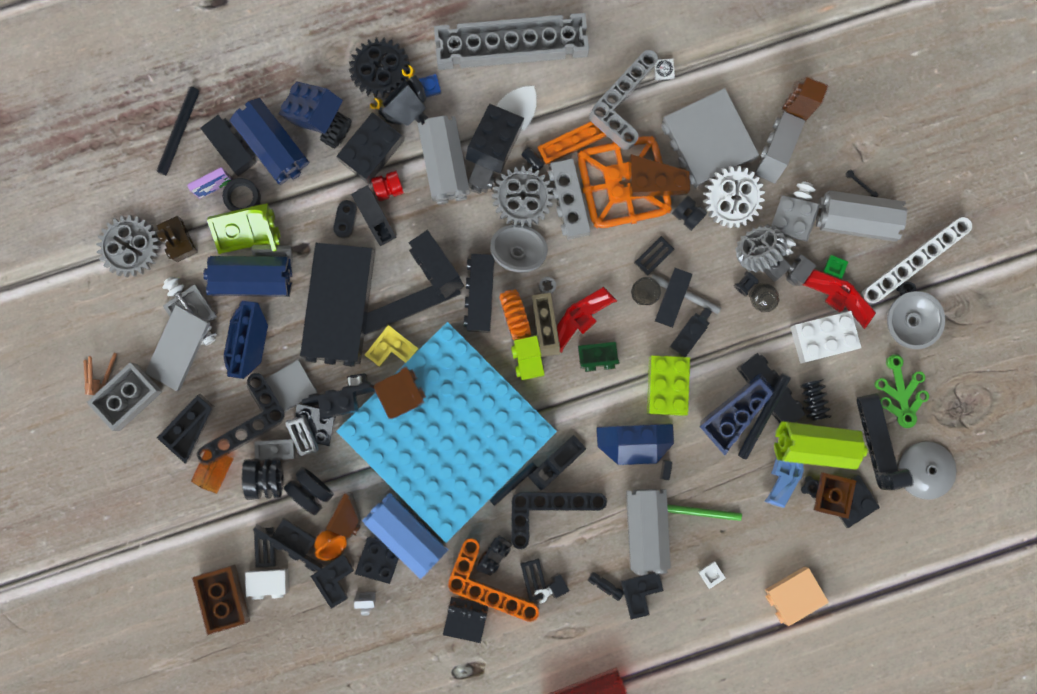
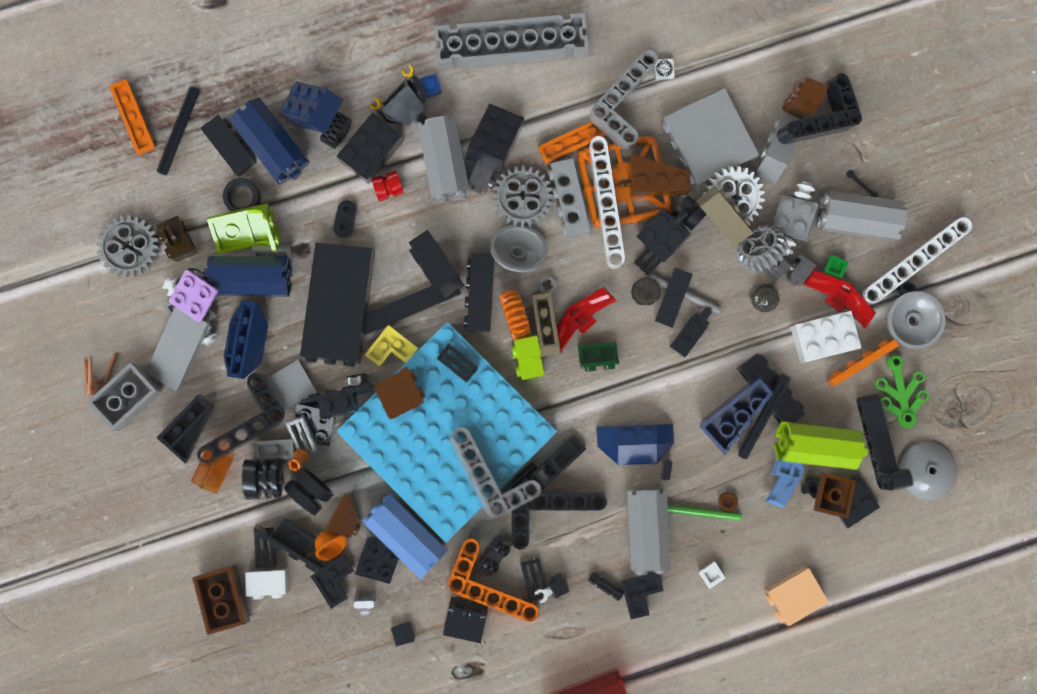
(132, 117): none -> orange plate
(193, 294): none -> lavender plate
(209, 183): lavender tile -> none
(300, 457): none -> orange pin
(364, 62): black gear -> none
(373, 215): black slope -> none
(402, 634): none -> black tile
(445, 352): none -> black tile
(487, 479): none -> light grey beam
(520, 102): white sticker -> none
(533, 159): black pin -> none
(606, 193): none -> white beam
(665, 233): none -> black plate
(668, 385): lime brick -> none
(725, 215): none -> dark tan brick
(727, 501): none -> reddish brown tile
(746, 283): black bush -> none
(816, 400): black piece -> none
(844, 116): none -> black beam
(868, 358): none -> orange plate

